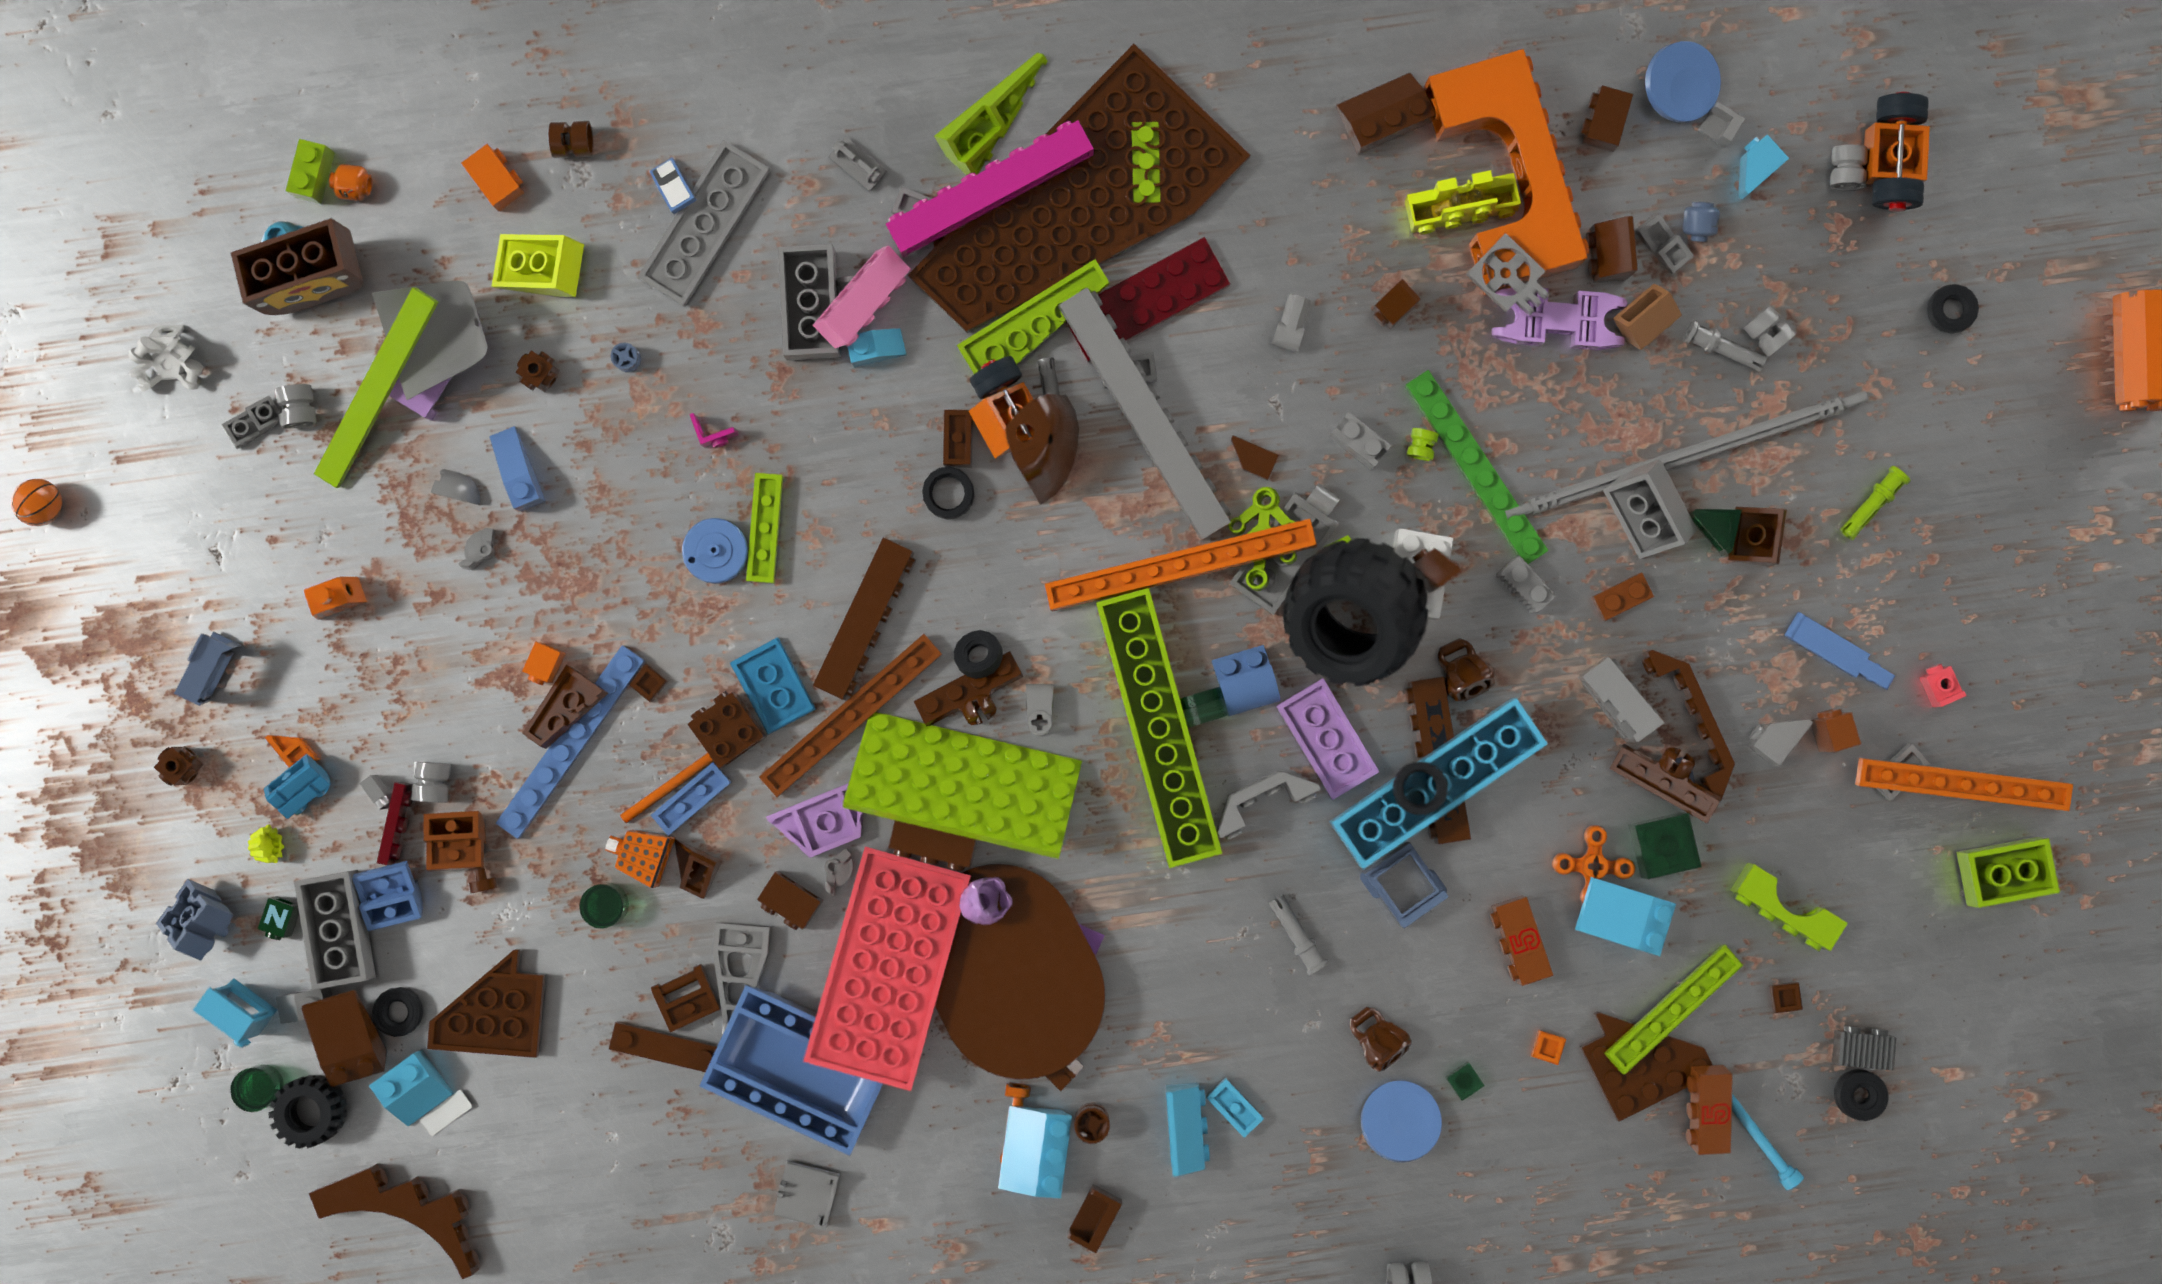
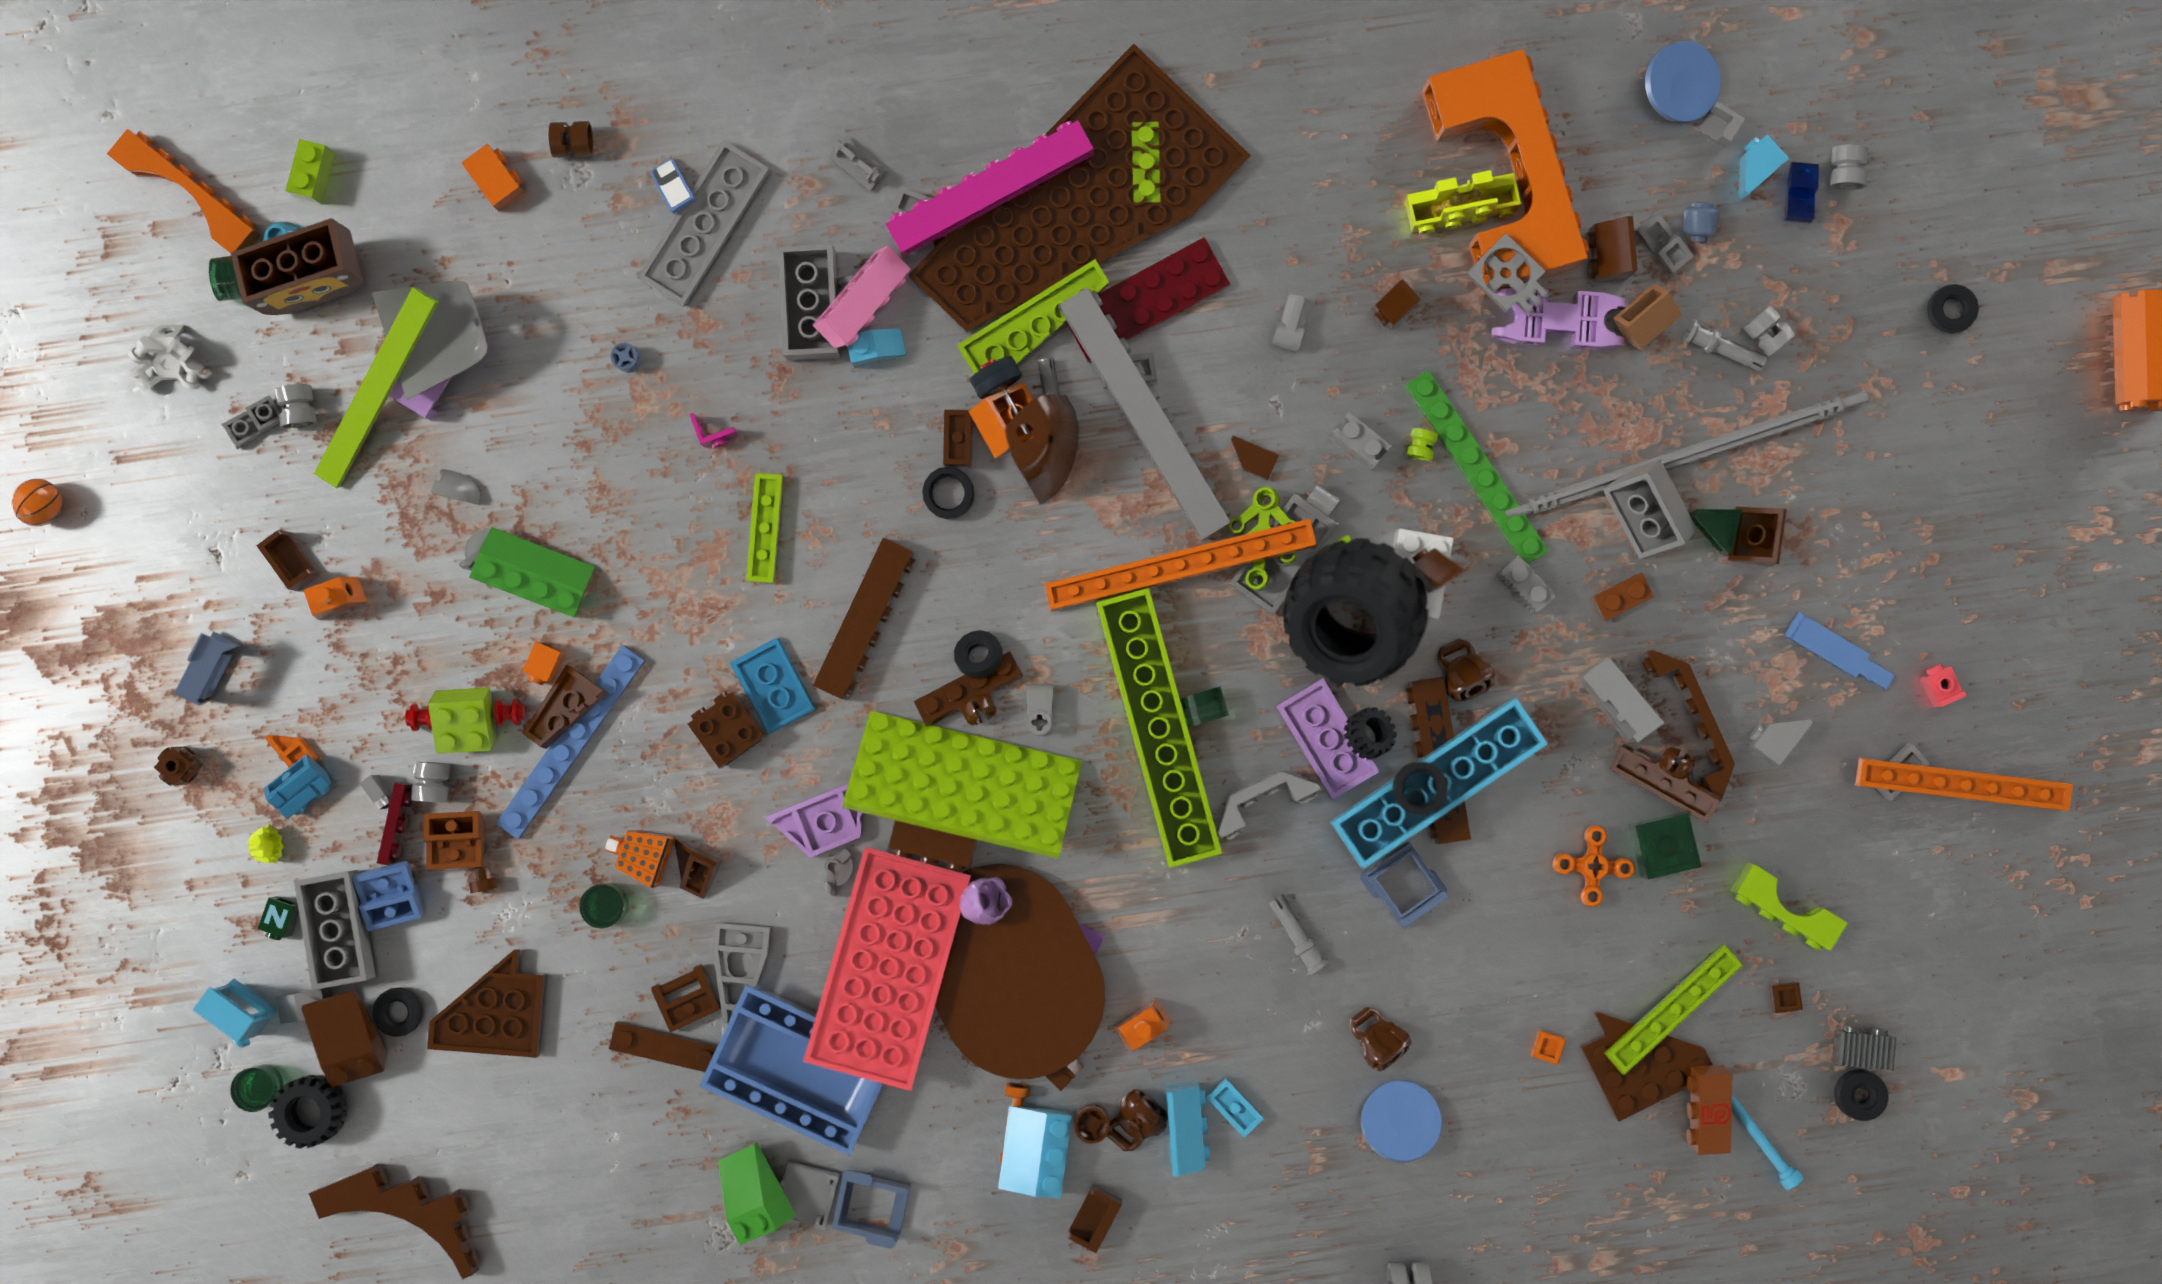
(142, 160): none -> orange arch
(195, 920): sand blue brick -> none
(223, 279): none -> clear green piece
(288, 560): none -> reddish brown panel
(351, 182): orange head -> none
(411, 1088): medium azure slope -> none
(446, 1112): white sticker -> none
(464, 719): none -> lime brick
(516, 470): medium blue slope -> none
(532, 572): none -> bright green slope
(538, 264): neon yellow slope -> none
(544, 377): reddish brown brick -> none
(648, 683): reddish brown tile -> none
(666, 788): orange bar -> none
(691, 798): medium blue plate -> none
(715, 550): medium blue wheel -> none
(752, 1195): none -> bright green slope
(789, 900): reddish brown brick -> none
(850, 715): dark orange plate -> none
(874, 1234): none -> sand blue piece
(976, 131): lime wedge -> none
(1138, 1118): none -> reddish brown piece
(1142, 1025): none -> orange torso
(1246, 680): medium blue brick -> none
(1379, 724): none -> black tyre
(1386, 112): reddish brown slope -> none
(1464, 1081): clear green plate -> none
(1521, 941): dark orange brick -> none
(1606, 118): reddish brown brick -> none
(1625, 916): medium azure slope -> none
(1801, 191): none -> clear blue slope
(1835, 731): dark orange brick -> none
(1882, 494): lime pin -> none
(1898, 151): brick -> none
(2008, 872): lime brick -> none

